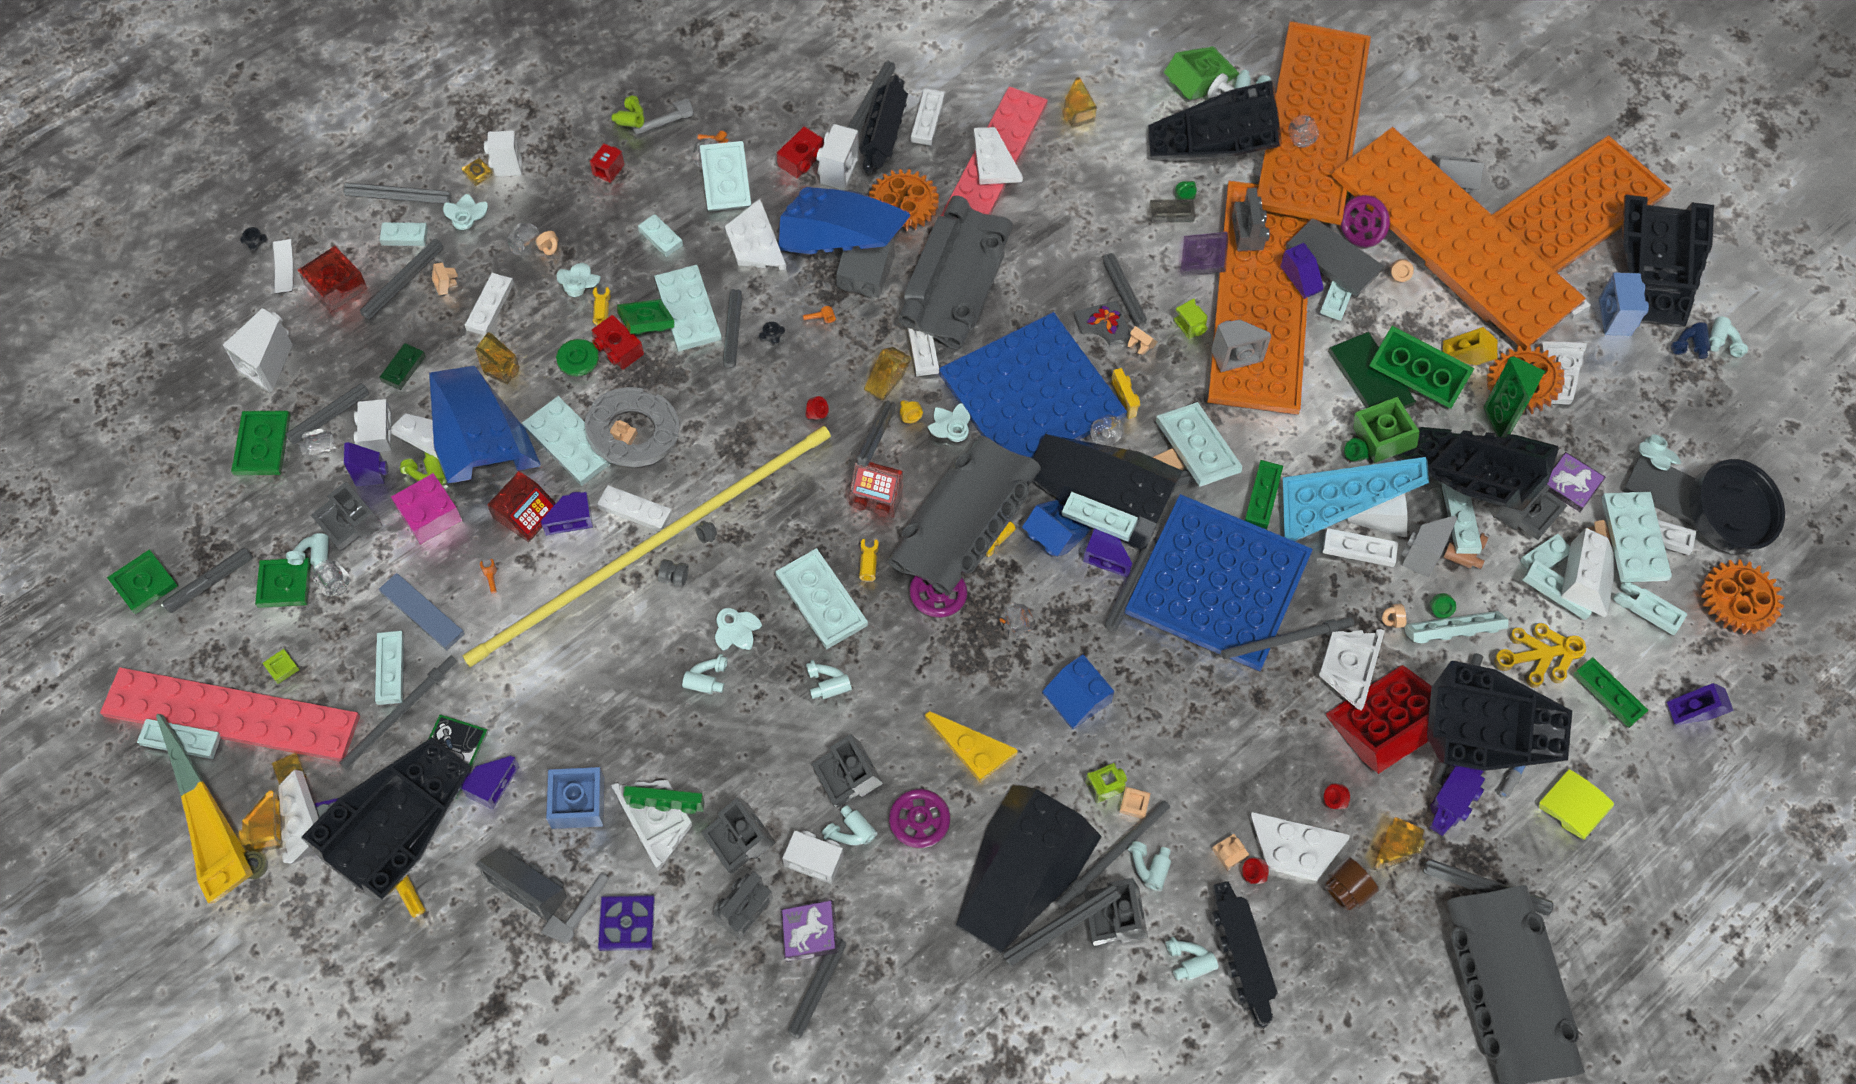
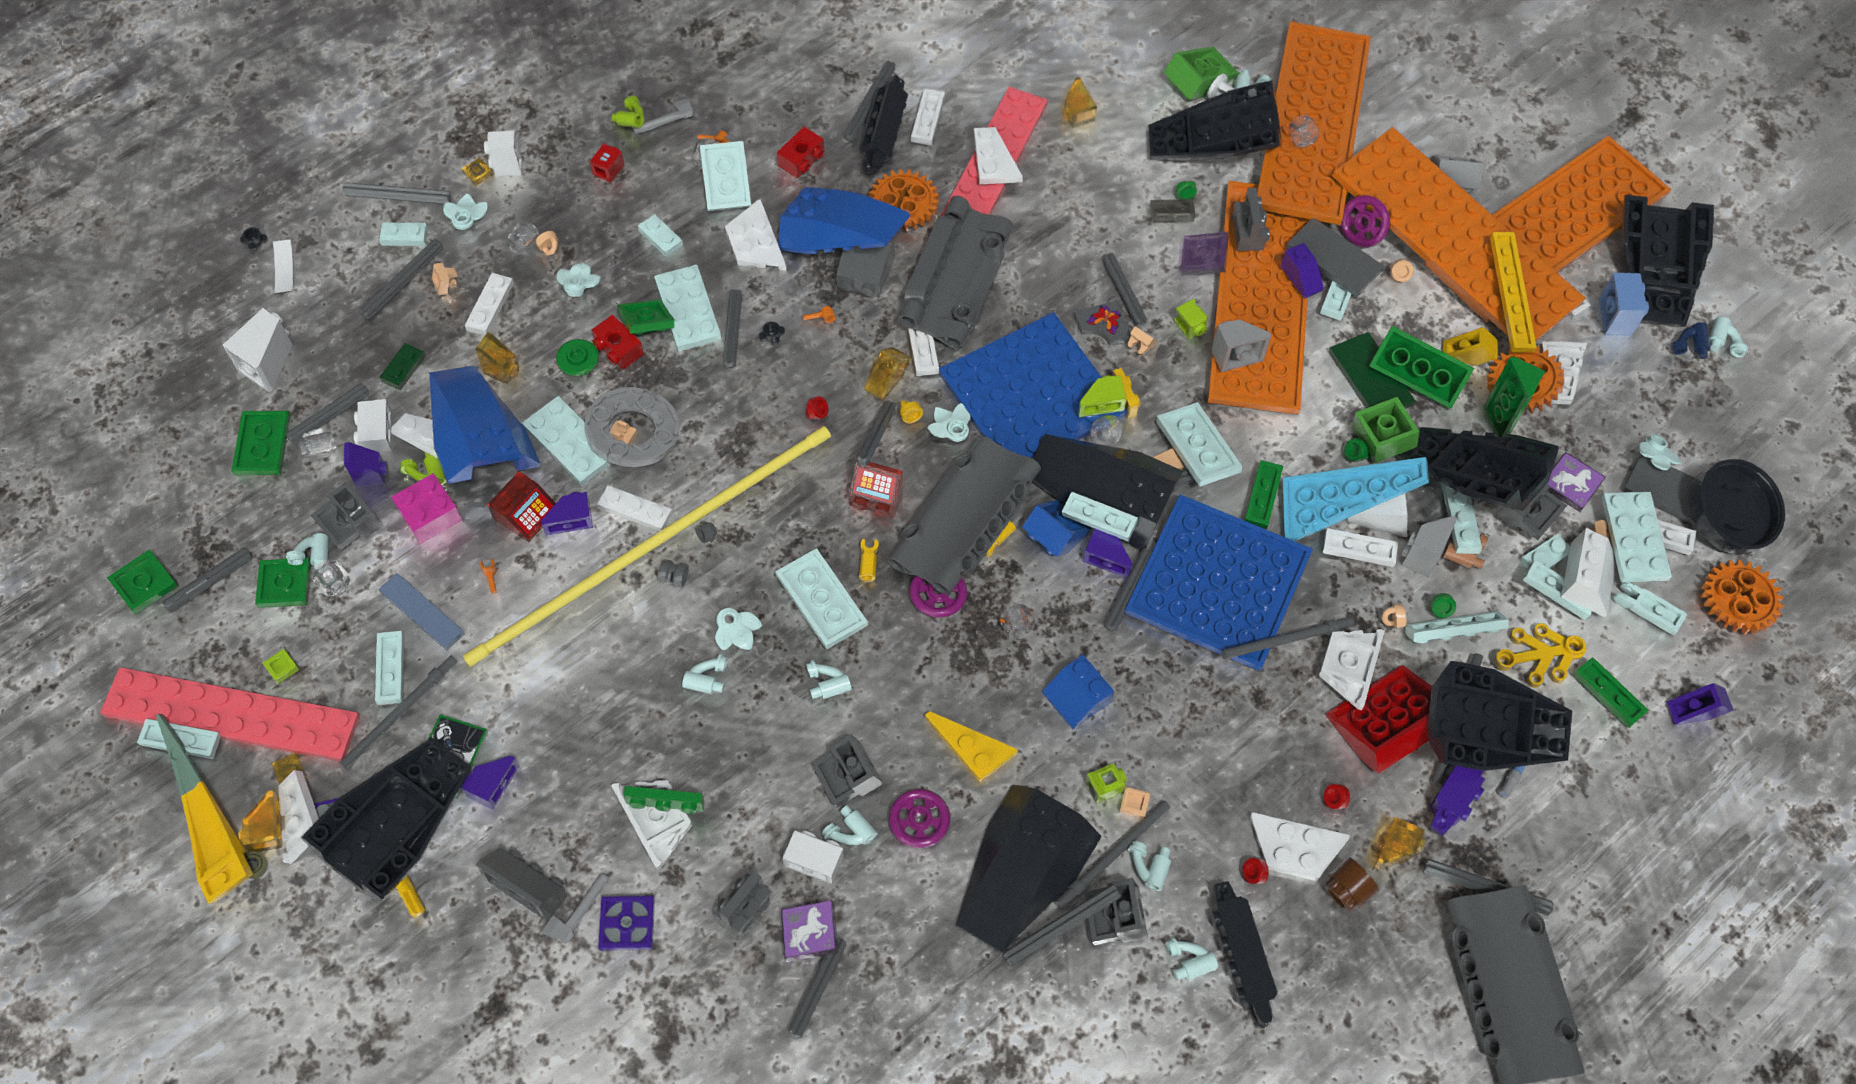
(332, 279): clear red brick -> none
(575, 798): medium blue brick -> none
(601, 306): yellow bar -> none
(746, 826): dark grey brick -> none
(838, 156): white brick -> none
(1103, 397): none -> lime slope
(1230, 852): light nougat tile -> none
(1513, 292): none -> yellow plate
(1576, 804): neon yellow slope -> none

